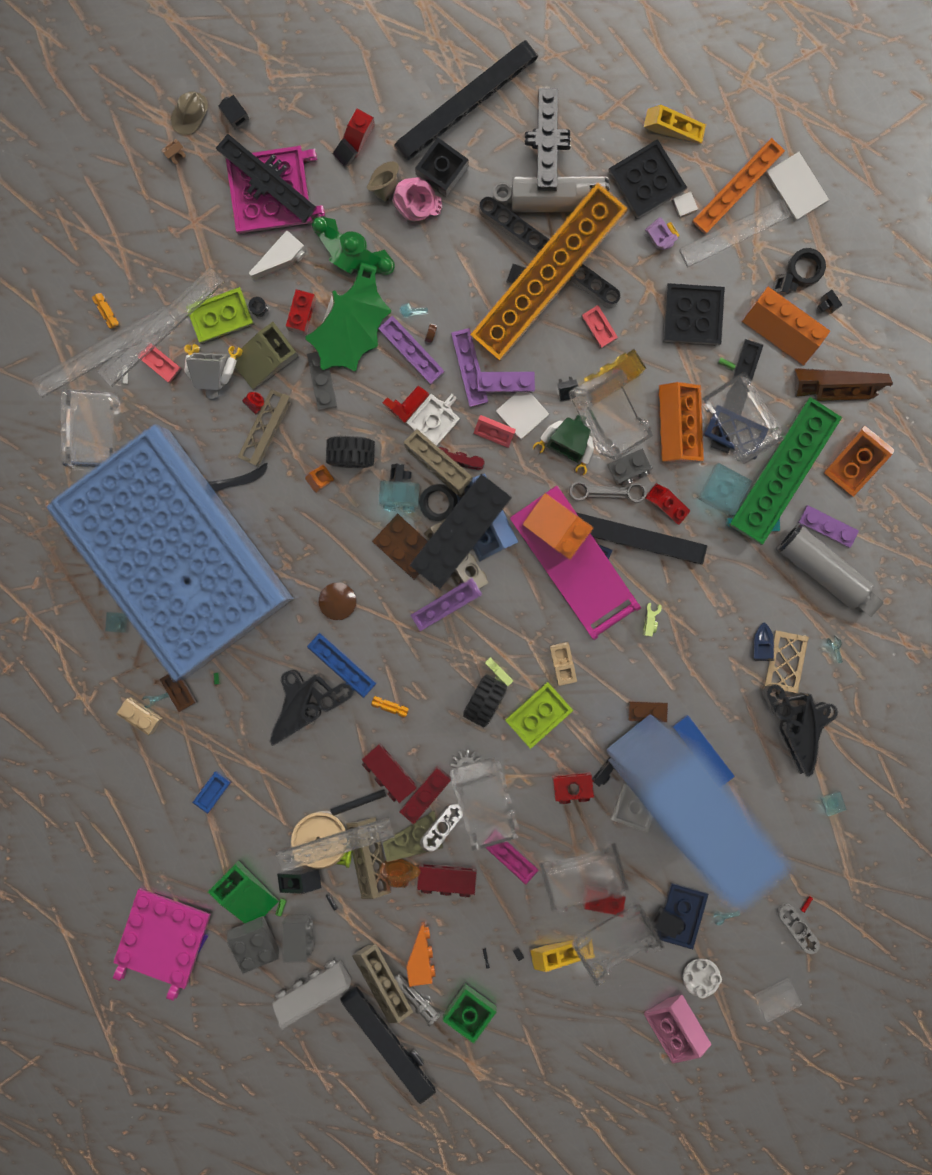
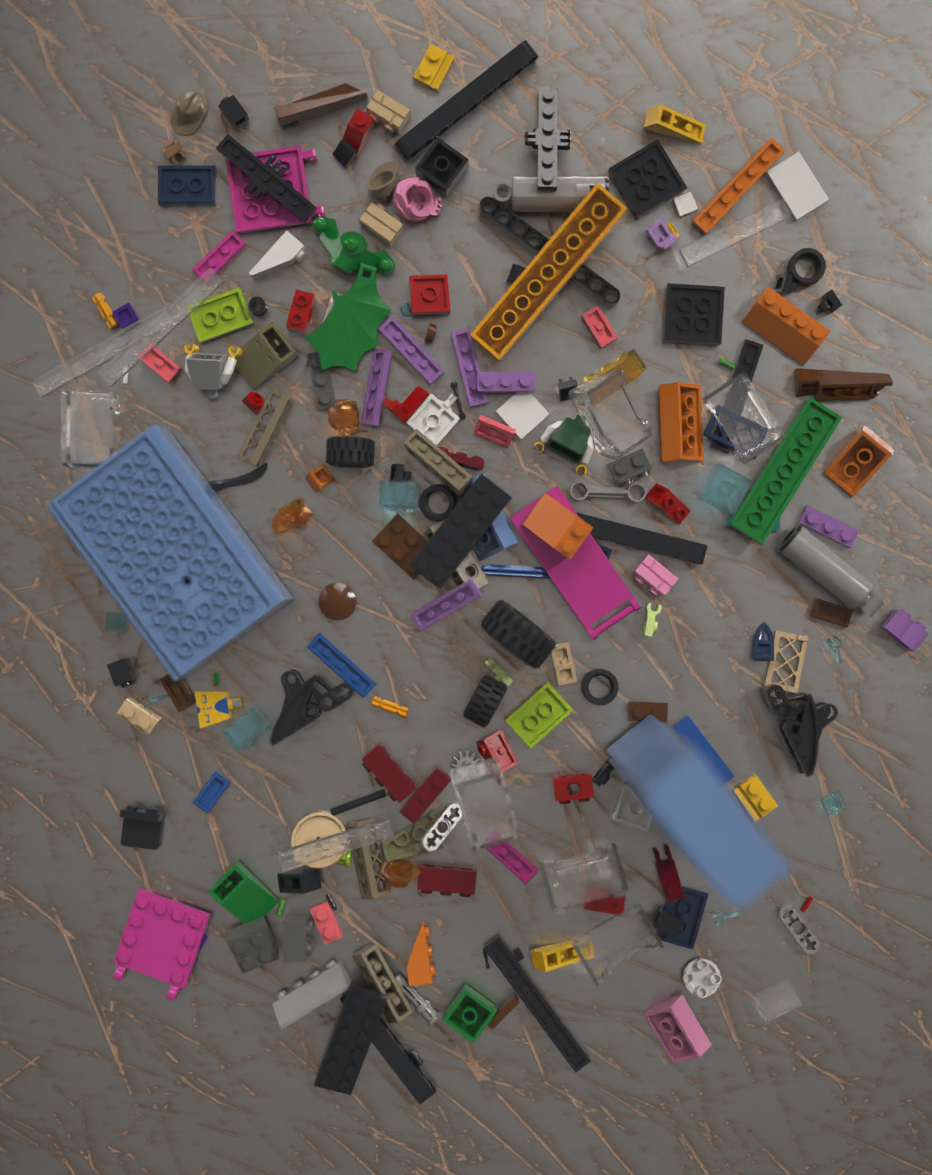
(122, 672): none -> black brick
(125, 315): none -> dark purple plate
(141, 827): none -> black bracket
(187, 185): none -> dark blue tile
(215, 706): none -> yellow torso
(221, 254): none -> dark pink tile
(249, 726): none -> clear light blue brick
(291, 515): none -> clear orange piece
(319, 103): none -> reddish brown wedge
(326, 922): none -> coral plate
(344, 417): none -> clear orange hair
(350, 1040): none -> black plate
(376, 387): none -> medium lavender plate
(381, 224): none -> tan brick
(388, 112): none -> tan brick
(429, 294): none -> red plate
(434, 67): none -> yellow plate
(454, 385): none -> black hinge
(499, 748): none -> bracket
(508, 1005): none -> reddish brown tile
(515, 571): none -> blue axle
(518, 634): none -> black tyre
(537, 1004): none -> black plate
(585, 687): none -> black tyre
(655, 576): none -> bright pink brick
(668, 876): none -> dark red hinge
(755, 798): none -> yellow plate
(831, 612): none -> reddish brown tile
(904, 629): none -> medium lavender brick

